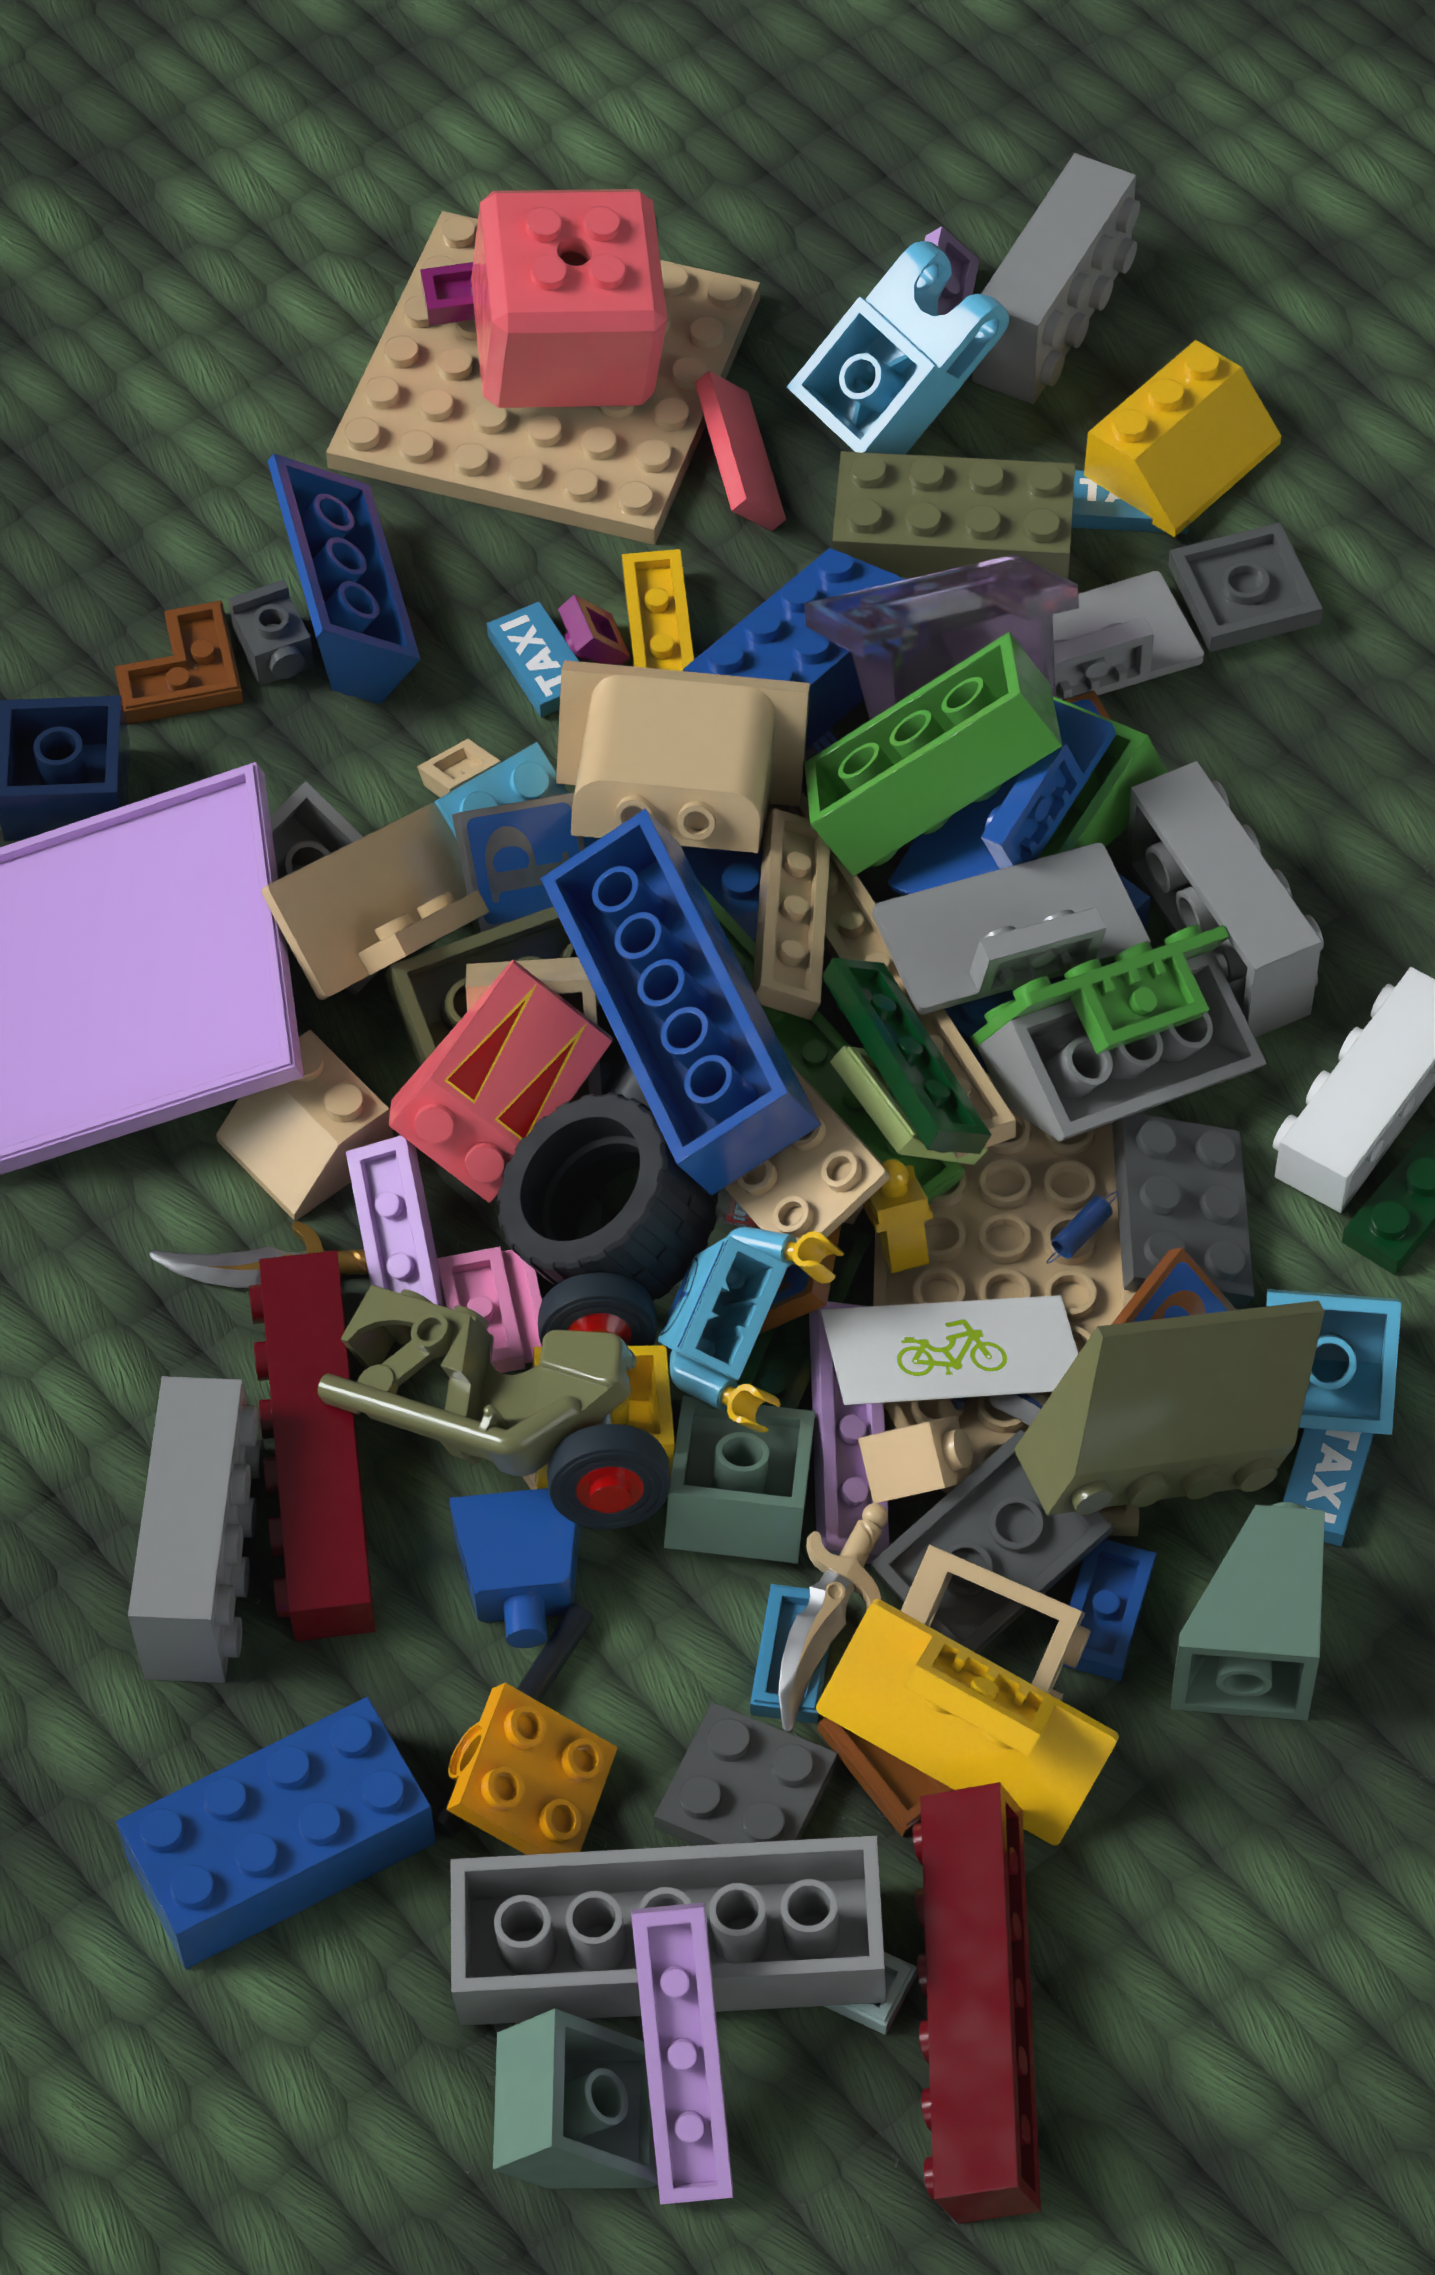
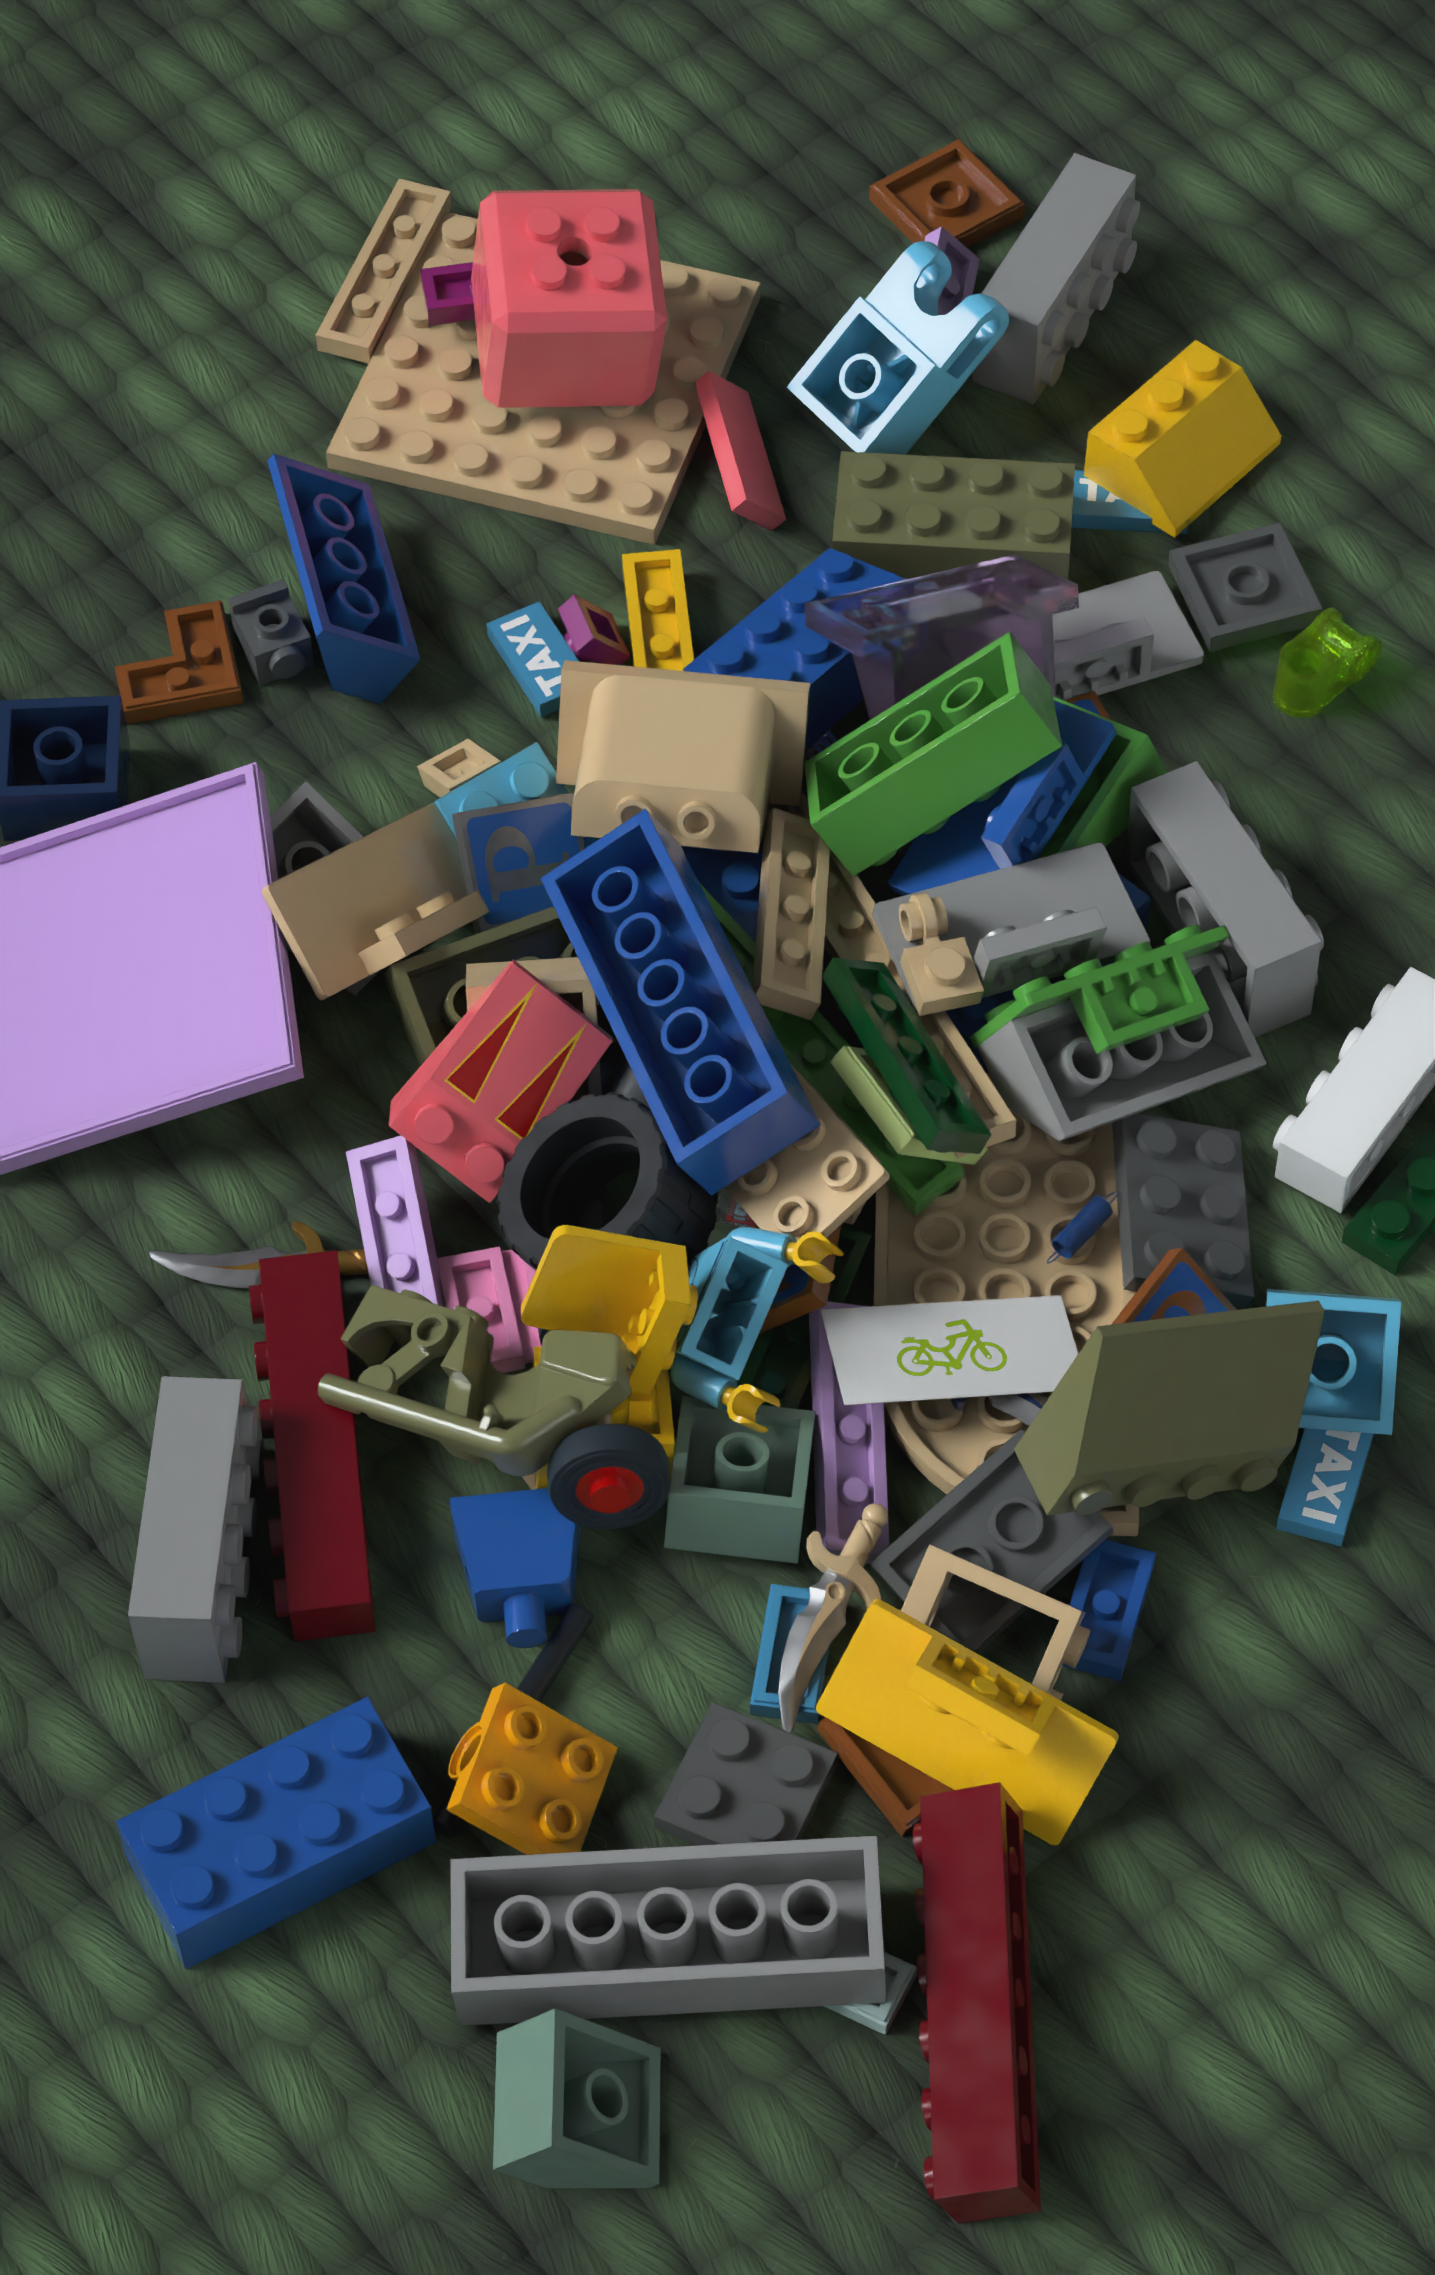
(300, 1131): tan slope -> none
(382, 270): none -> tan plate
(615, 1287): none -> yellow bracket
(682, 2053): lavender plate -> none
(899, 1216): yellow piece -> none
(916, 1458): tan brick -> none
(936, 971): none -> tan plate
(947, 191): none -> dark orange tile
(1258, 1622): sand green slope -> none
(1321, 664): none -> clear neon green piece

